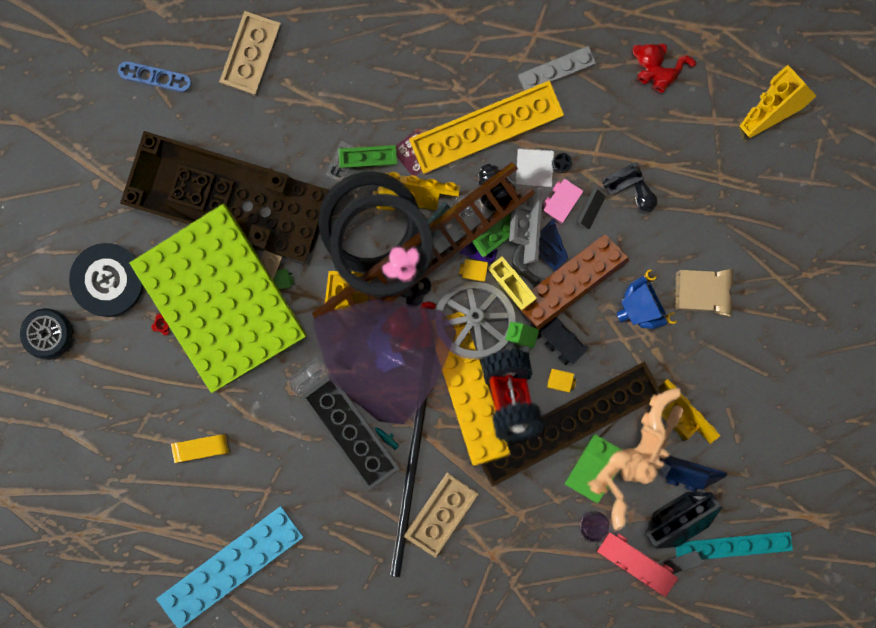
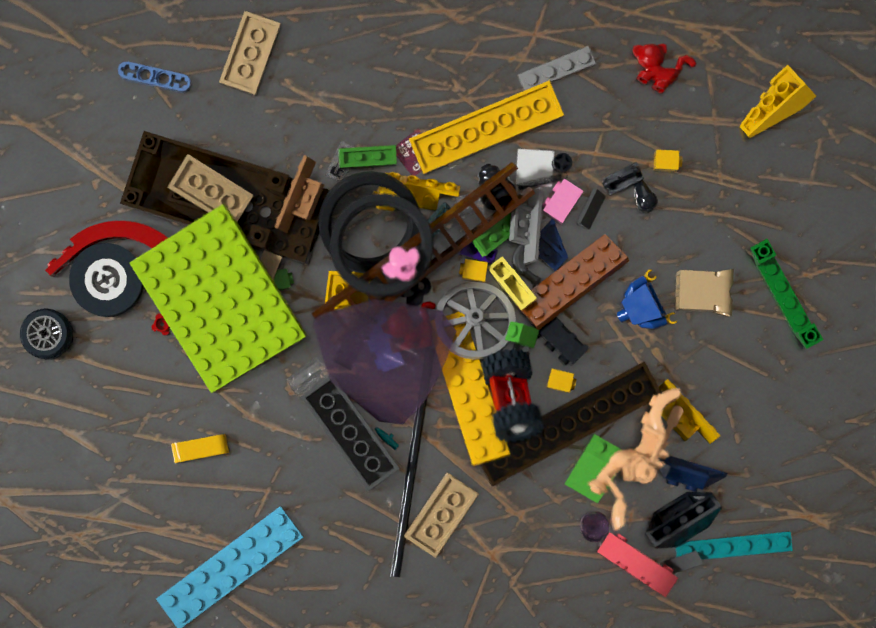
(103, 232): none -> red arch
(208, 188): none -> tan plate
(301, 197): none -> medium nougat bracket
(538, 184): none -> black piece
(667, 161): none -> yellow brick
(784, 295): none -> green slope

